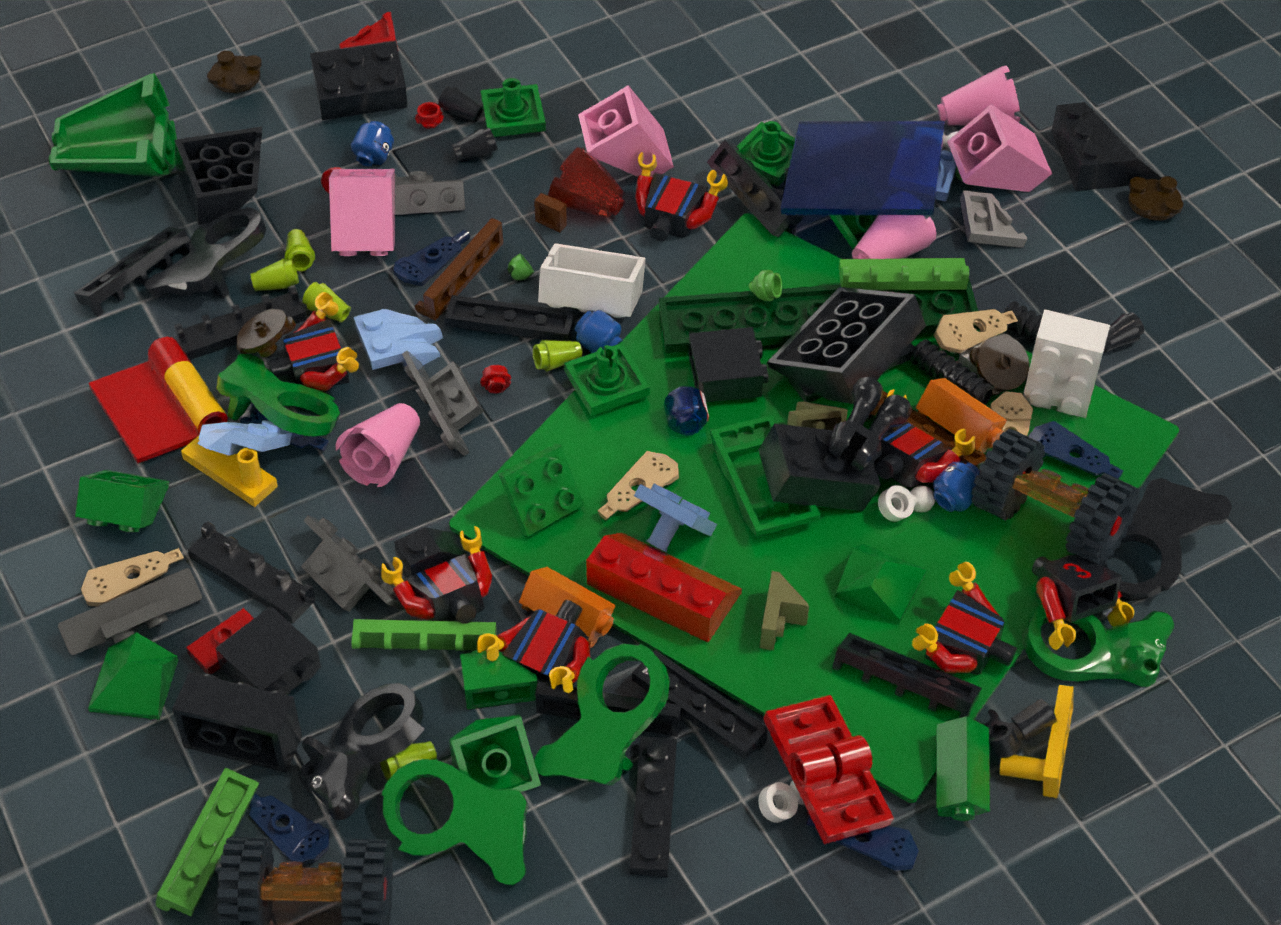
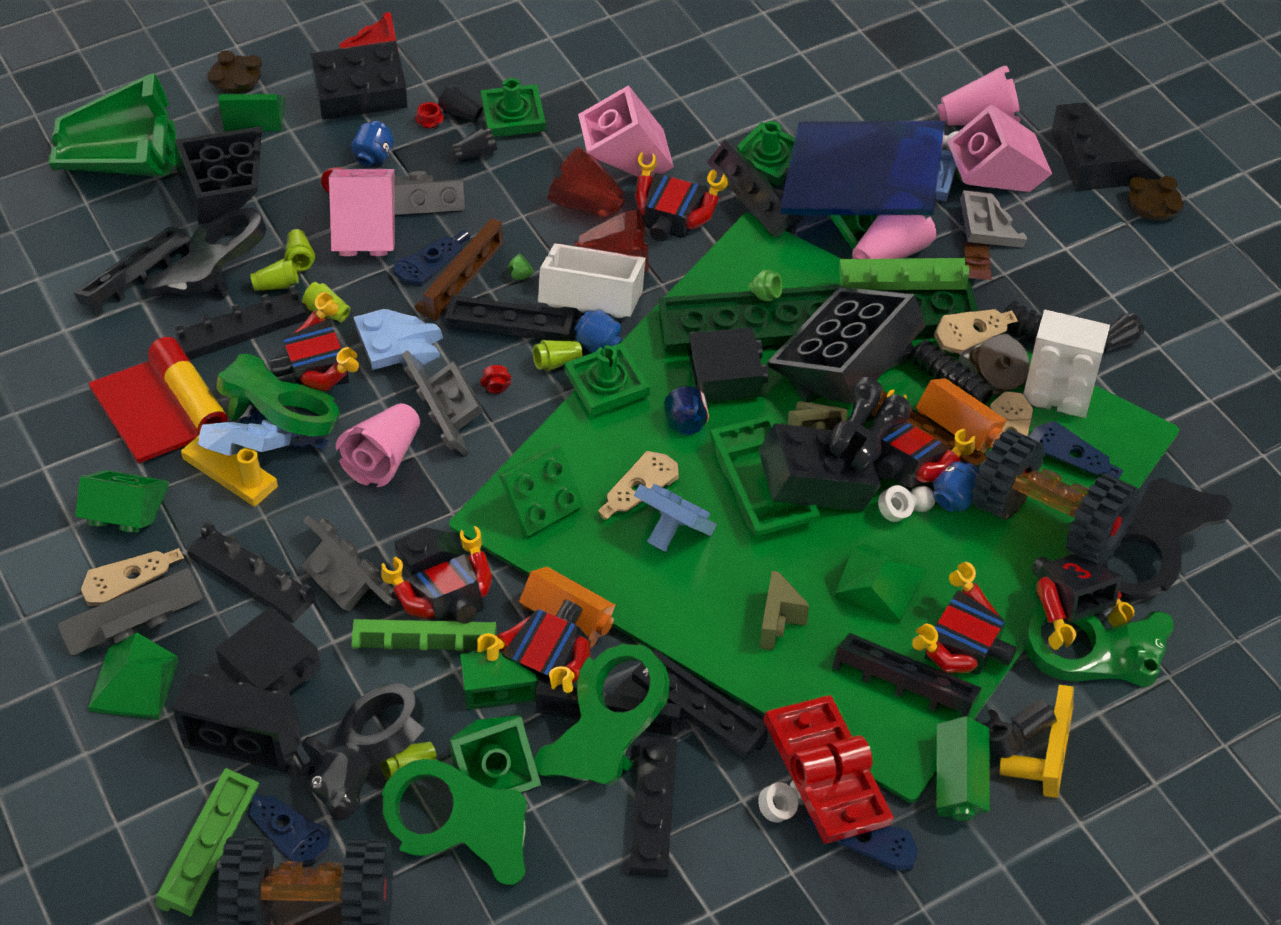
(203, 649): red plate -> none
(251, 111): none -> green slope
(263, 332): dark brown piece -> none
(550, 212): reddish brown plate -> none
(619, 235): none -> clear red cone
(660, 585): red slope -> none
(978, 260): none -> reddish brown piece

